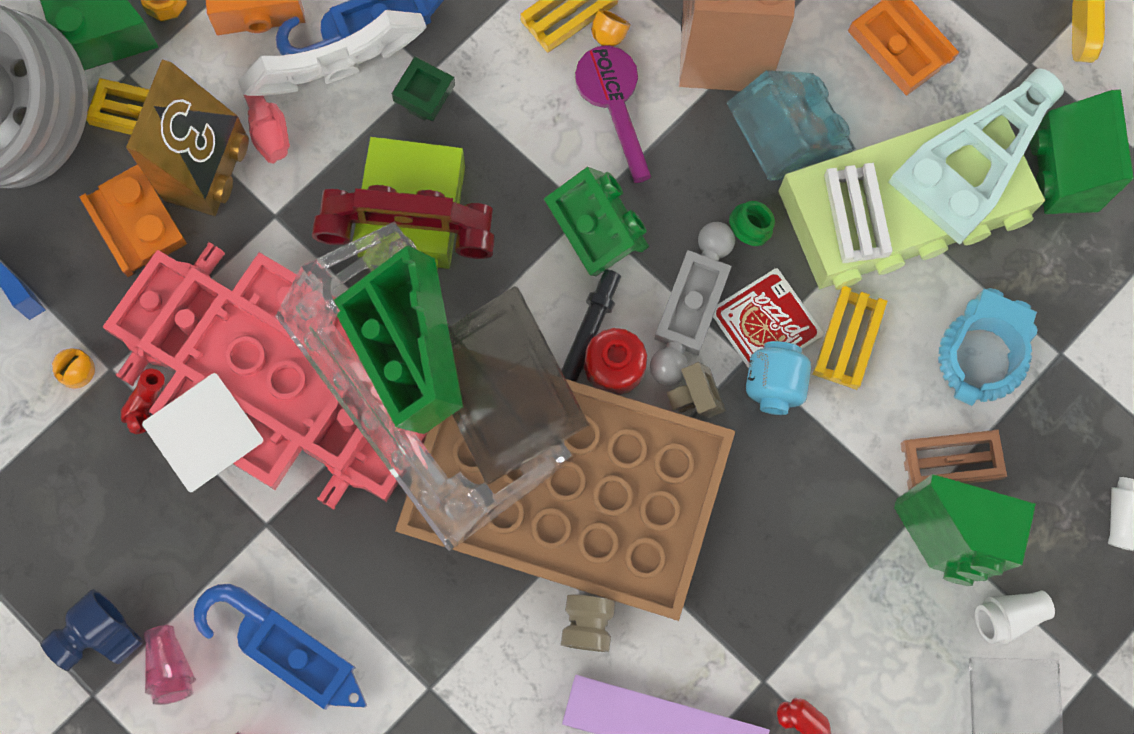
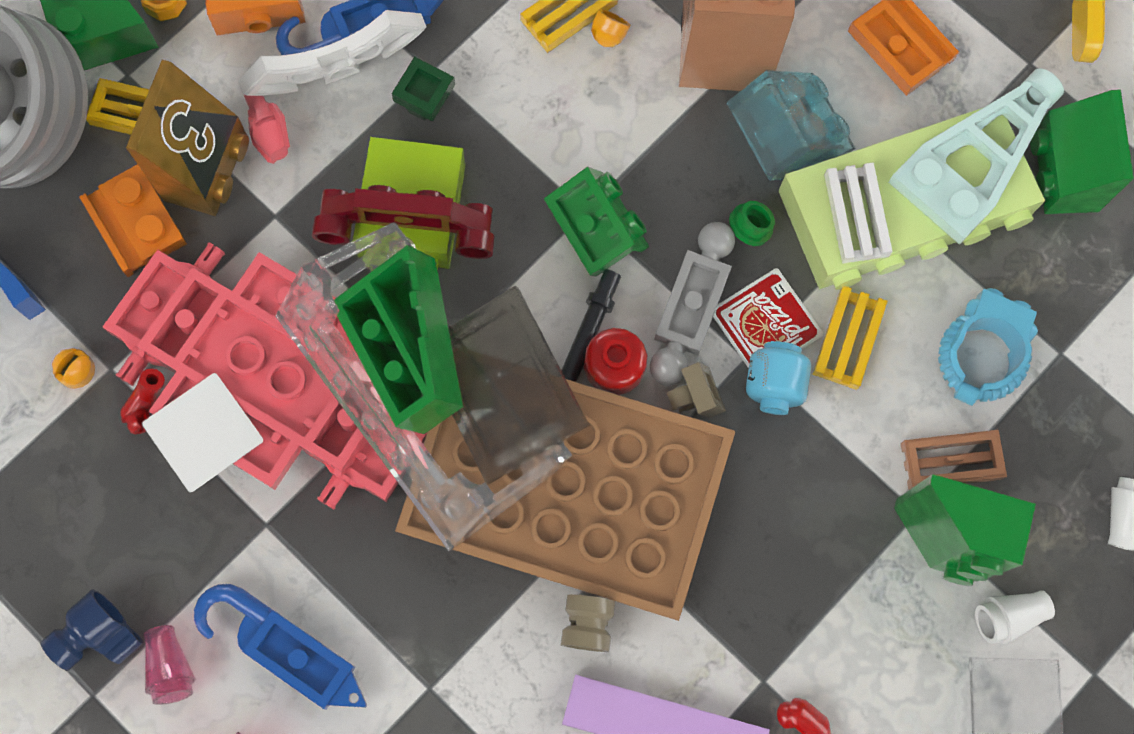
(607, 80): magenta piece -> none

